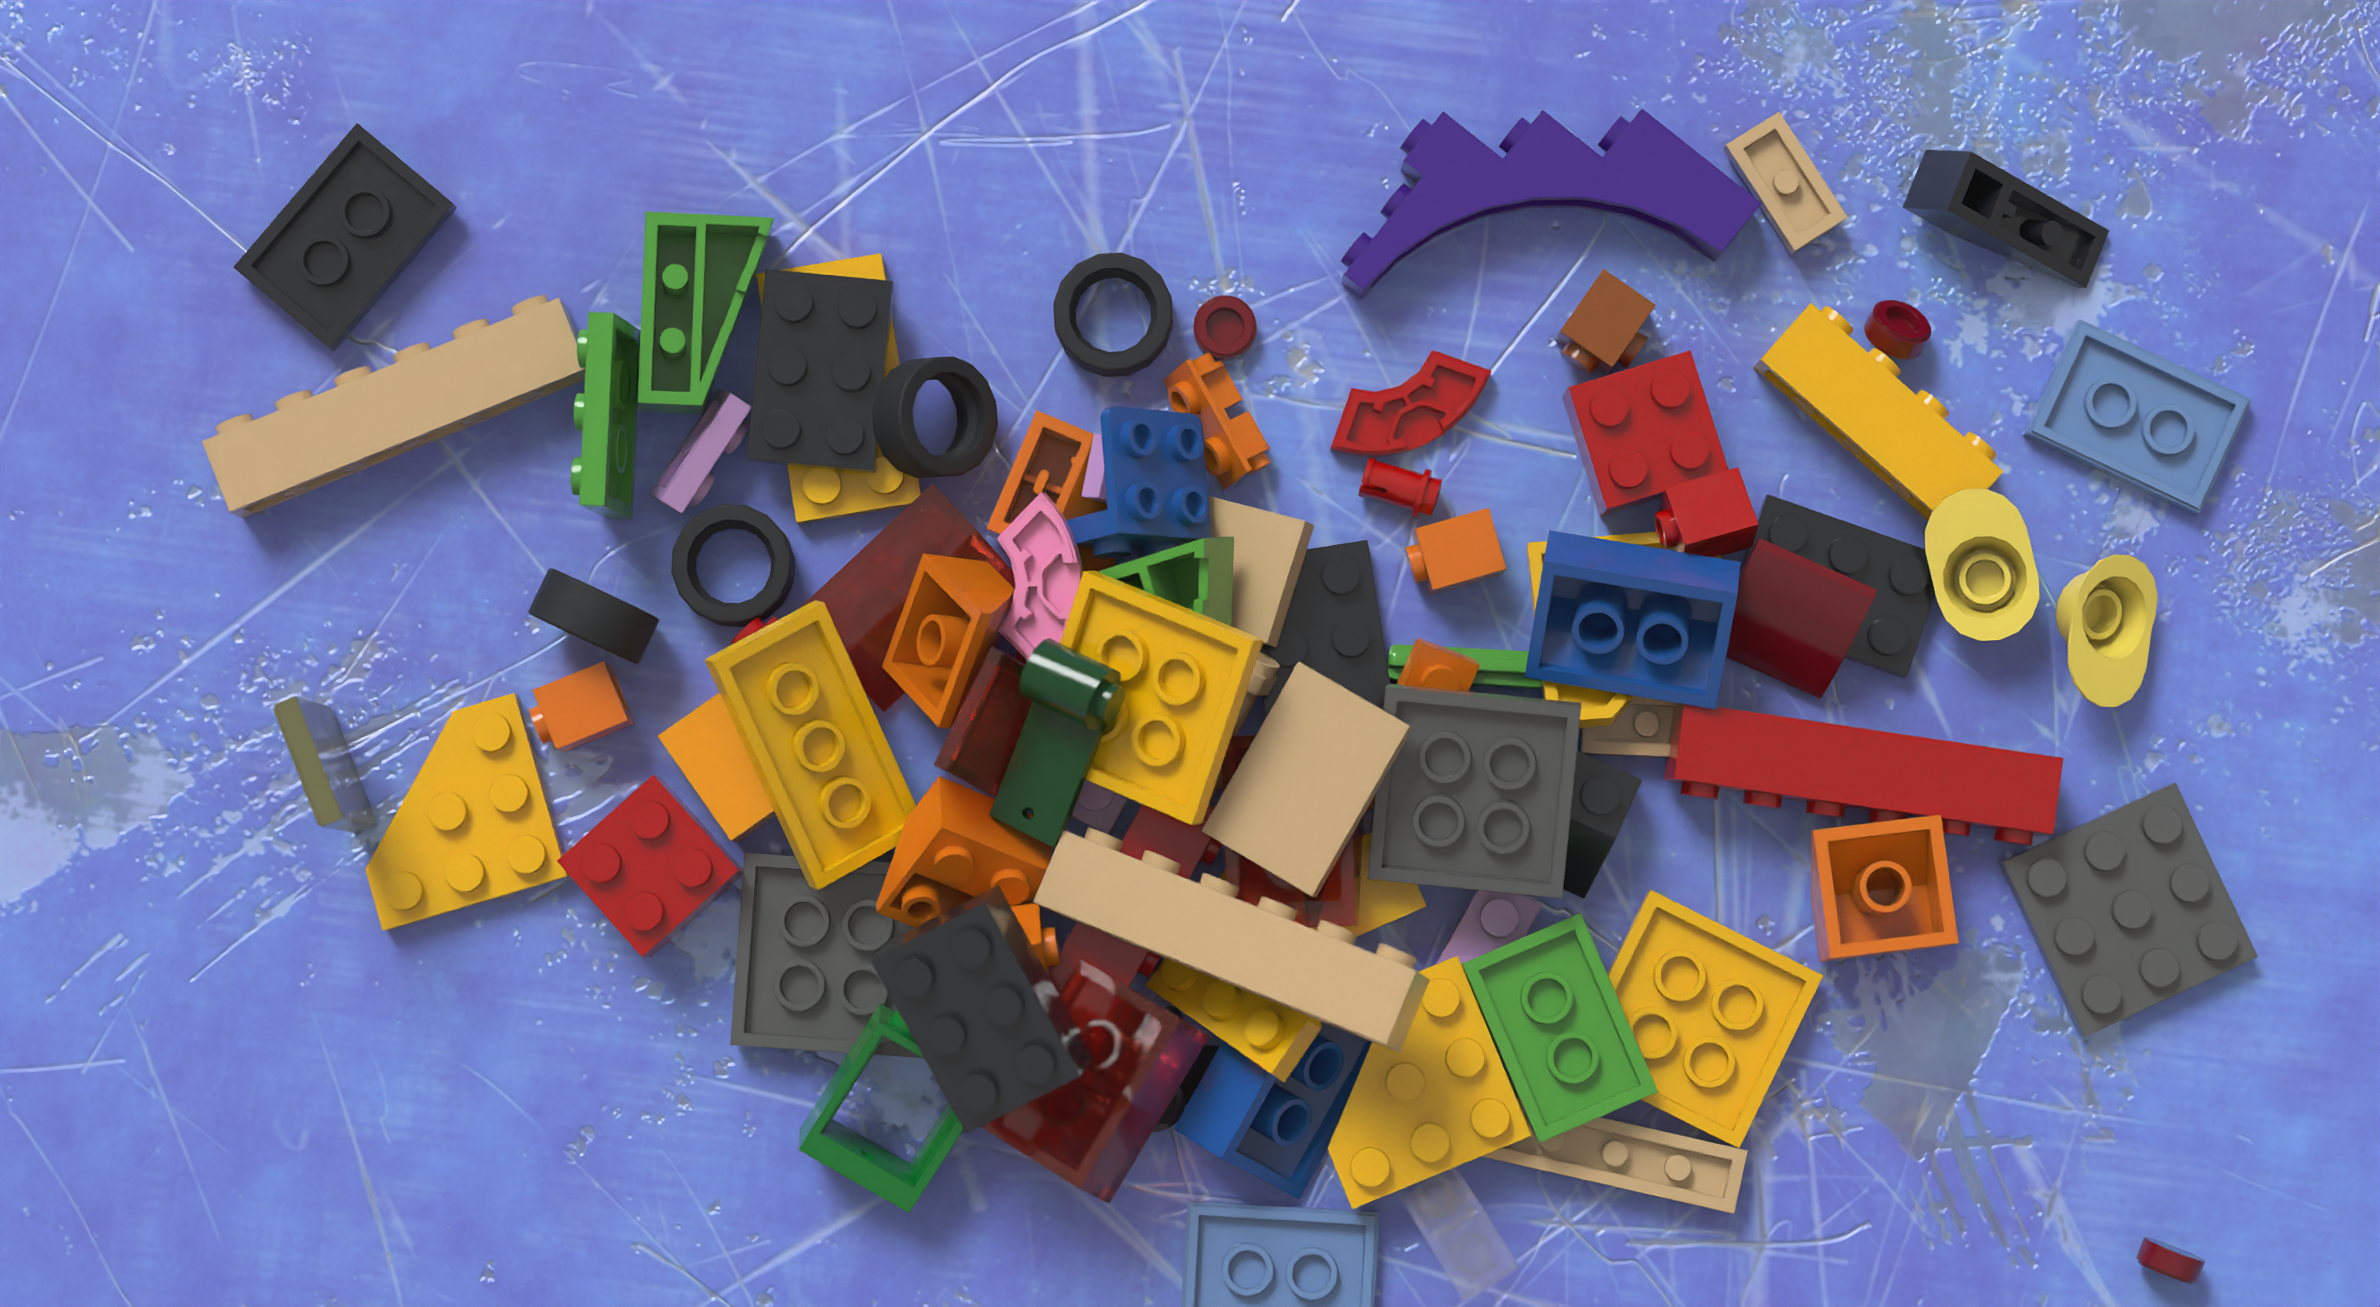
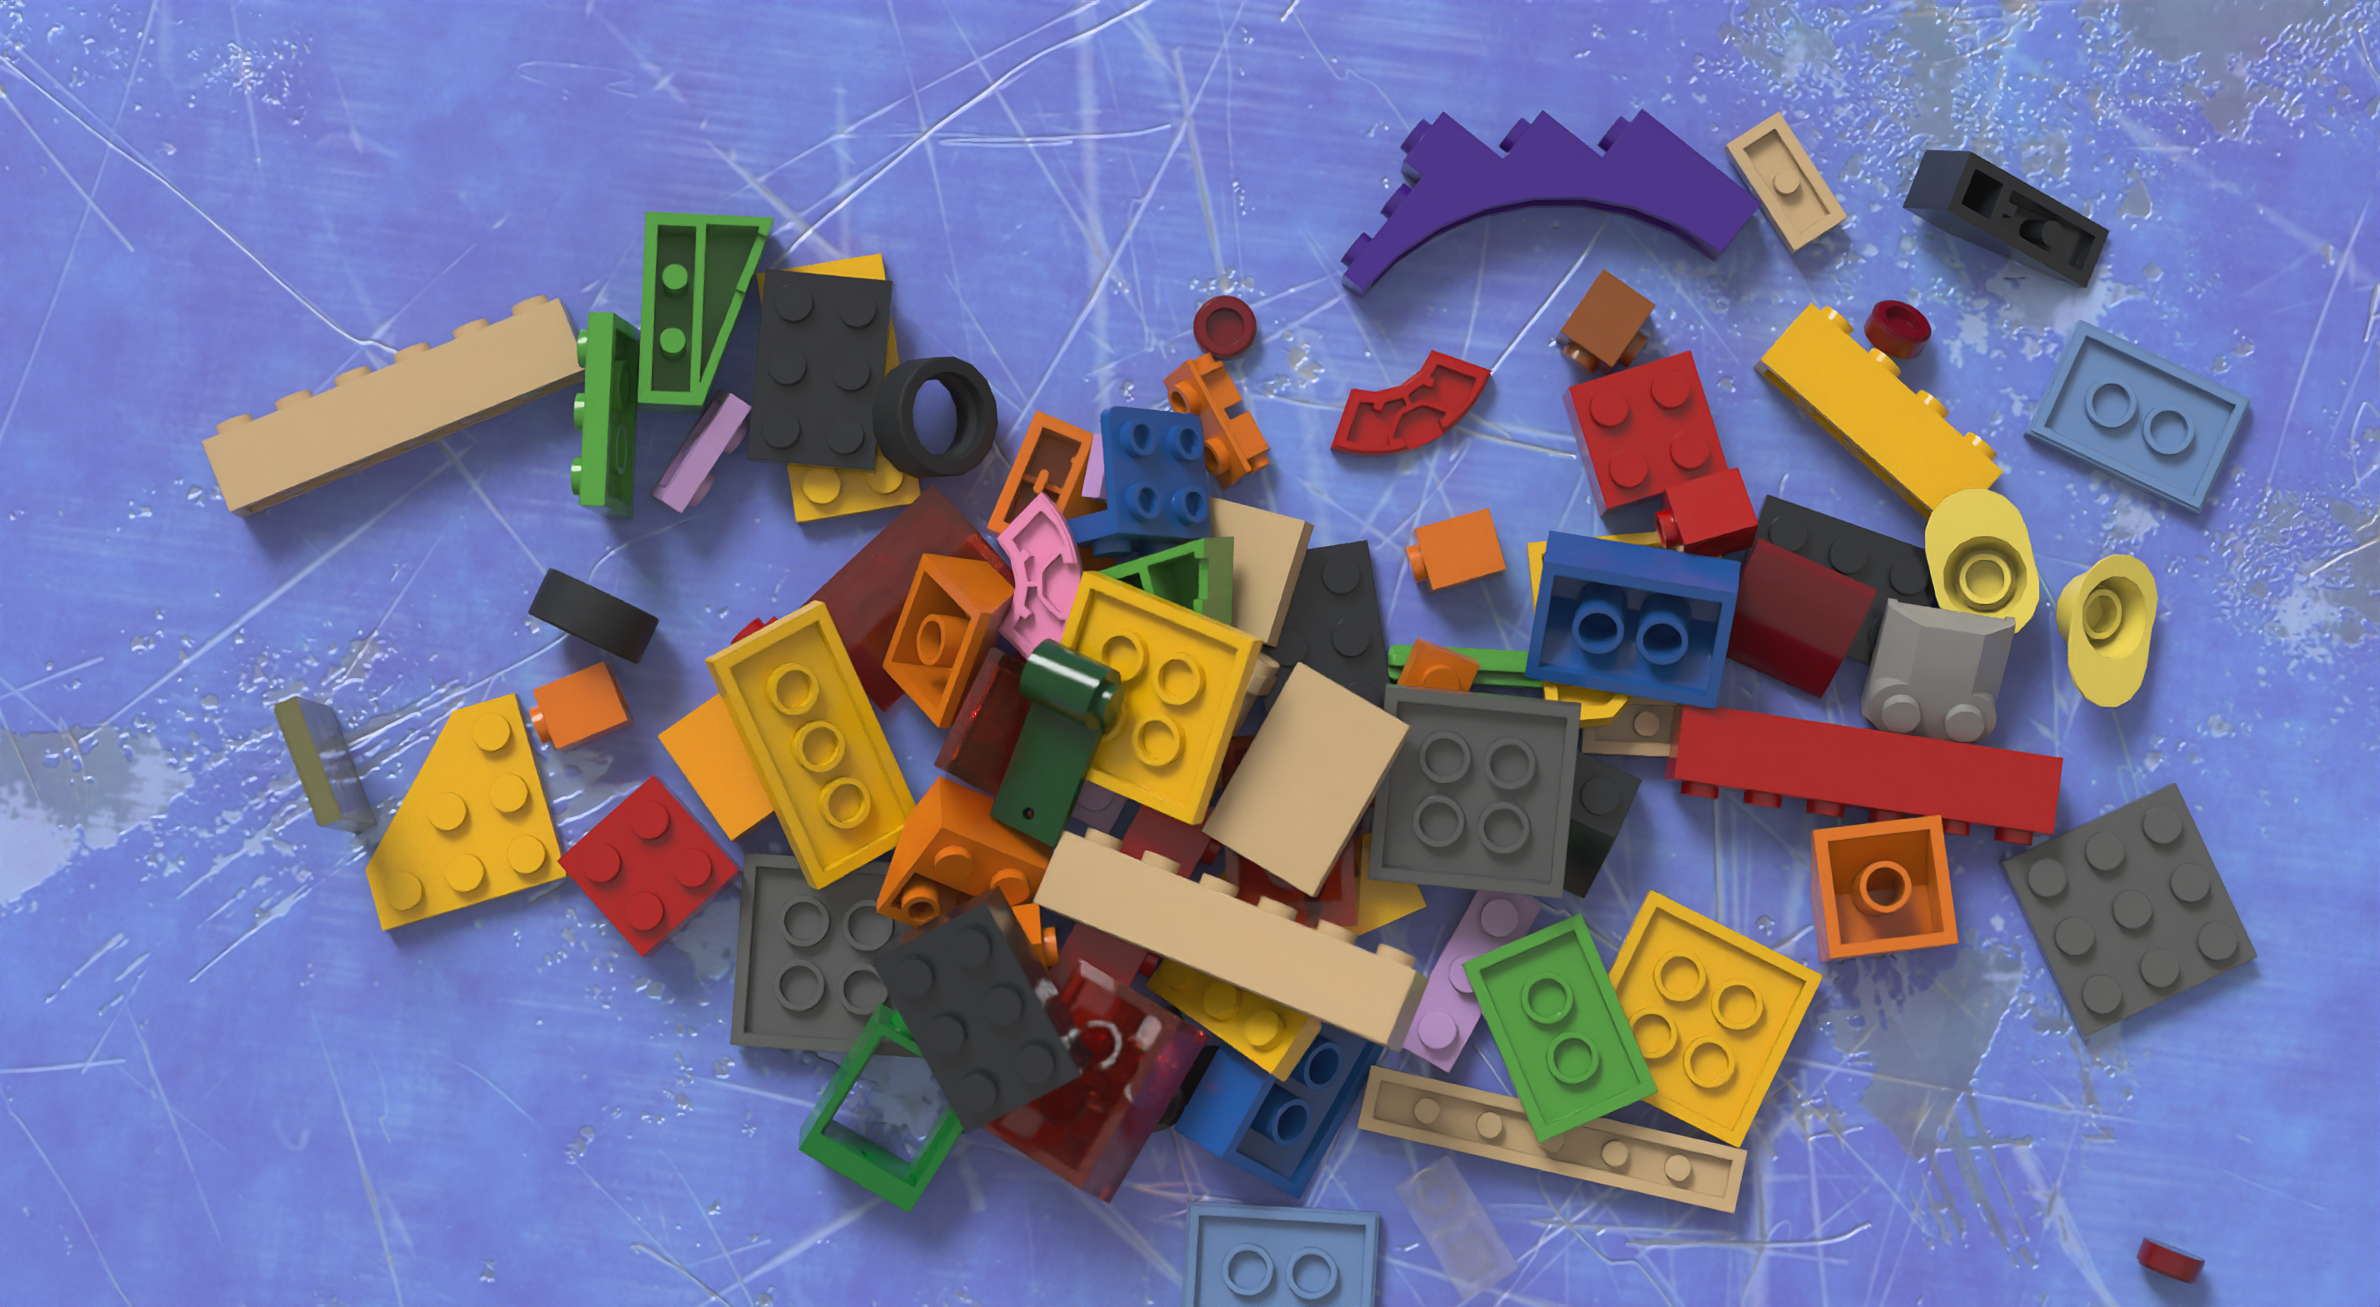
(345, 237): black plate -> none
(699, 531): black tyre -> none
(1109, 267): black tyre -> none
(1401, 487): red pin -> none
(1429, 1103): yellow plate -> none
(1936, 672): none -> light grey slope

